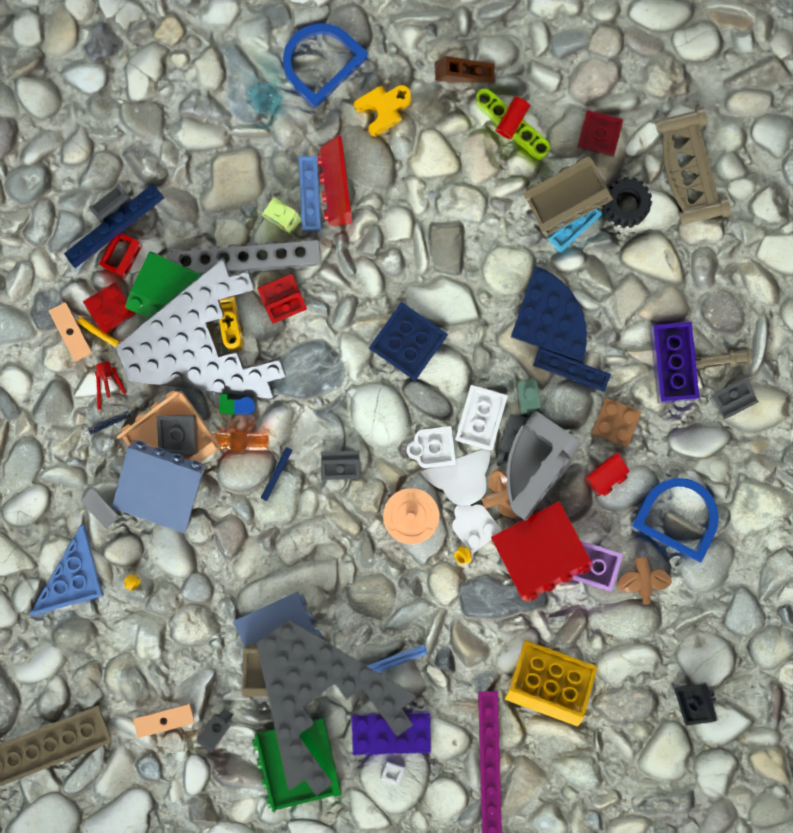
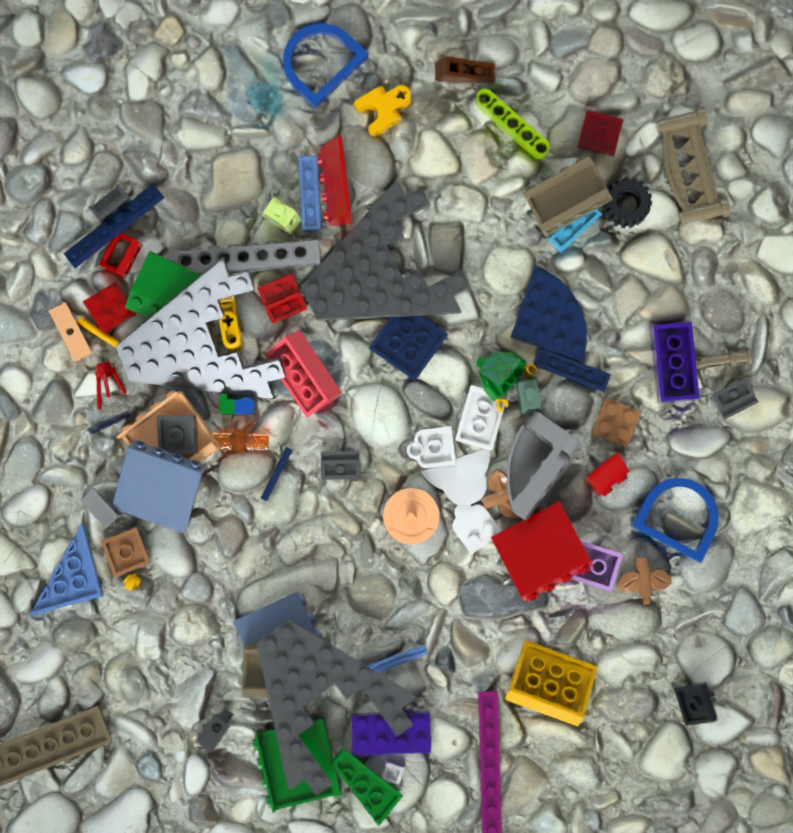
(125, 552): none -> medium nougat plate
(152, 723): light nougat tile -> none
(305, 373): none -> coral slope
(363, 279): none -> dark grey wing
(368, 787): none -> green wing
(463, 555): yellow plate -> none
(500, 373): none -> green torso
(512, 428): dark grey hinge -> none
(513, 117): red pin -> none

